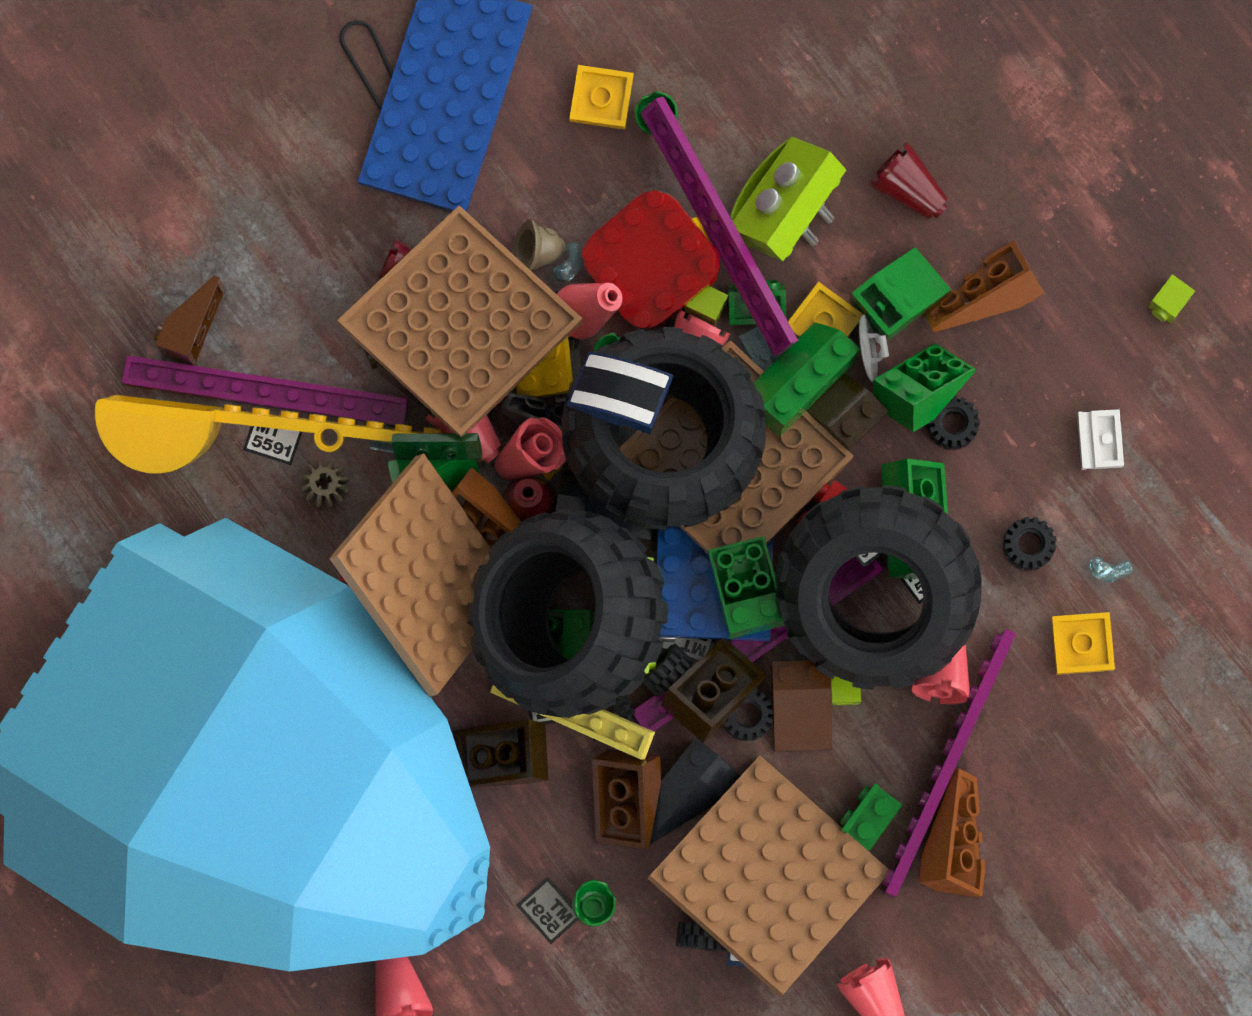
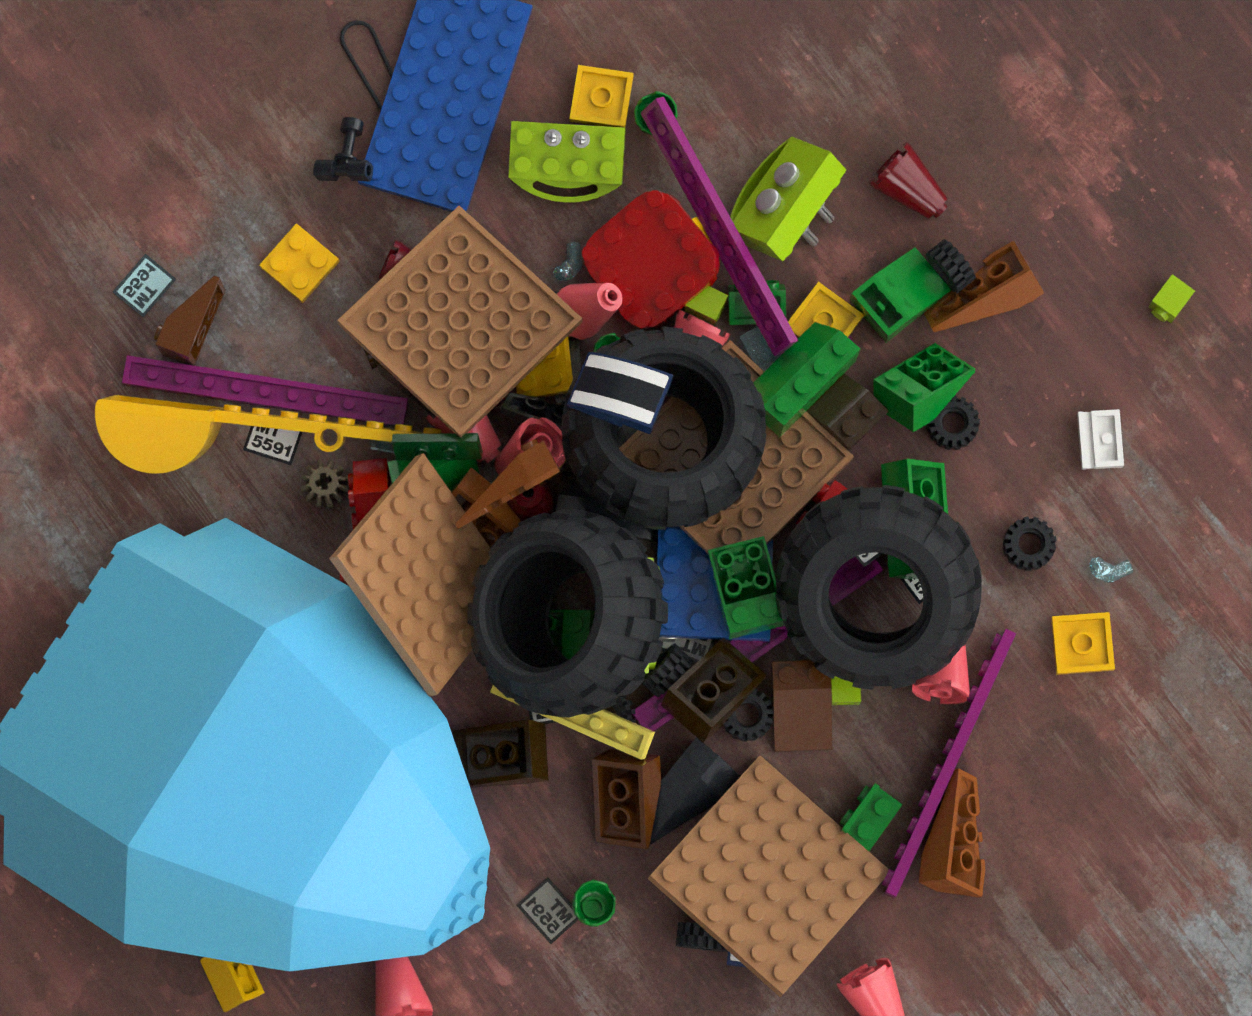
(144, 285): none -> clear light blue sticker
(232, 982): none -> yellow panel
(299, 263): none -> yellow plate
(345, 163): none -> black bar
(366, 486): none -> red brick
(523, 473): none -> dark orange wedge
(537, 246): dark tan piece -> none
(566, 157): none -> lime piece
(868, 347): light grey shield -> none
(950, 265): none -> black tyre

